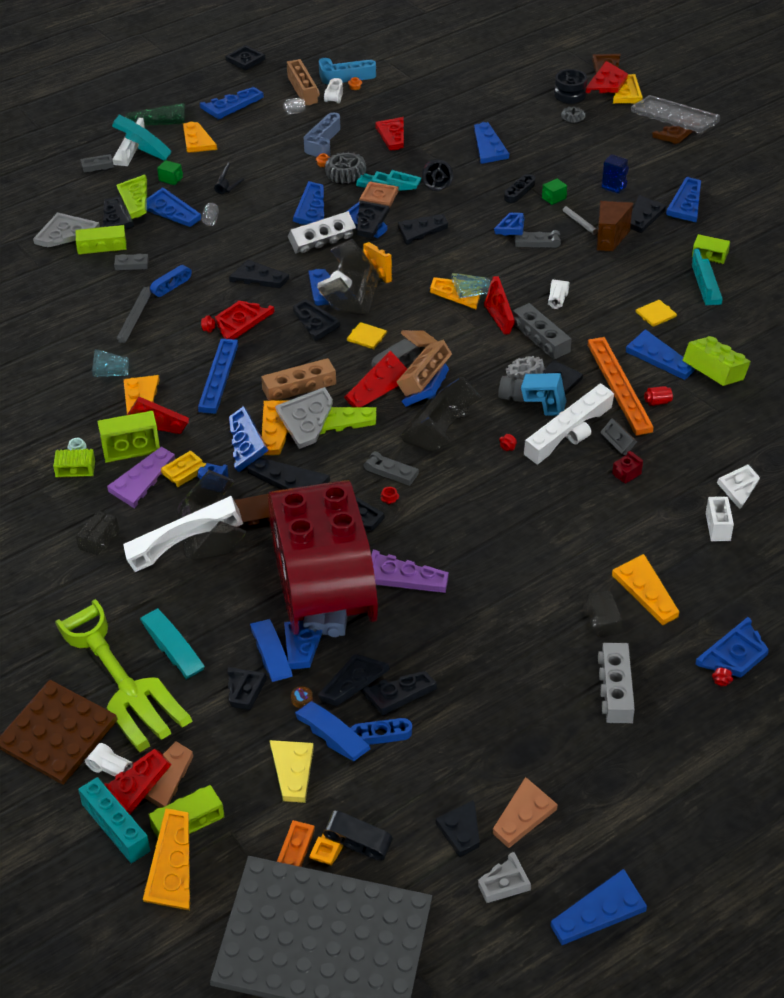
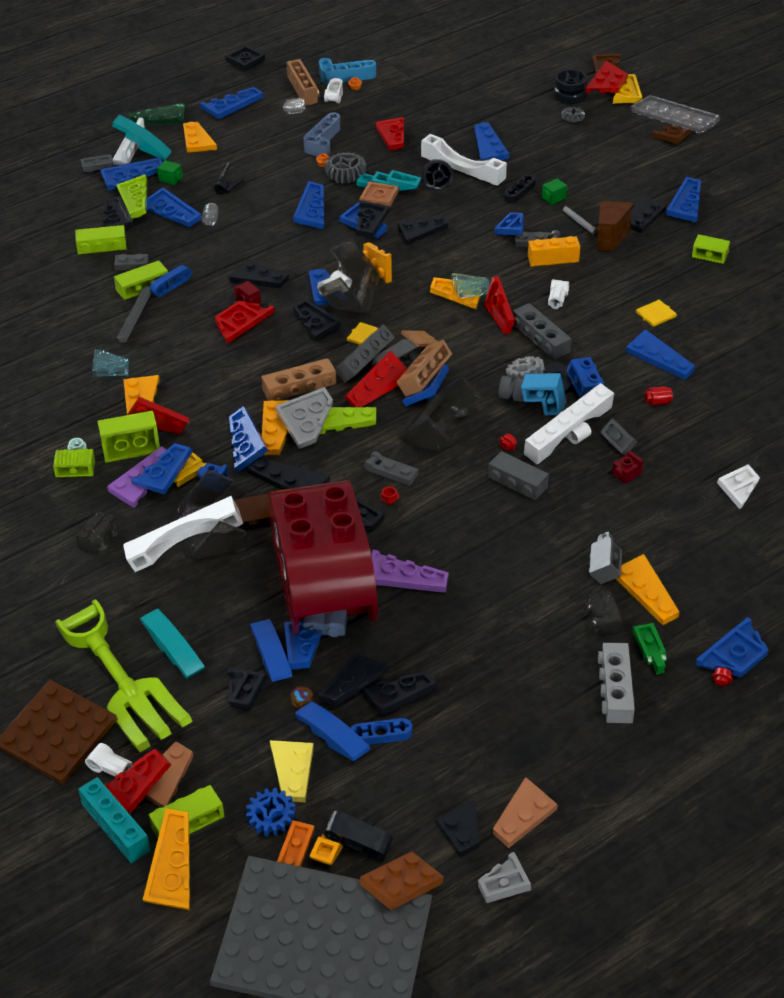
(62, 230): light grey plate -> none
(122, 173): none -> blue wing
(132, 282): none -> lime brick
(165, 470): none -> blue wing
(208, 324): red plate -> none
(218, 376): blue plate -> none
(247, 292): none -> dark red brick
(264, 805): none -> blue gear
(341, 221): light grey brick -> none
(364, 353): none -> dark grey brick
(401, 880): none -> dark orange plate
(489, 170): none -> white arch
(518, 475): none -> dark grey brick
(553, 251): none -> light orange brick
(583, 375): none -> blue brick
(601, 908): blue wing -> none
(605, 559): none -> dark grey hinge
(615, 173): clear blue brick -> none
(620, 386): orange plate -> none
(651, 646): none -> green hinge
(706, 279): teal fence -> none
(716, 360): lime brick -> none
(719, 519): white brick -> none

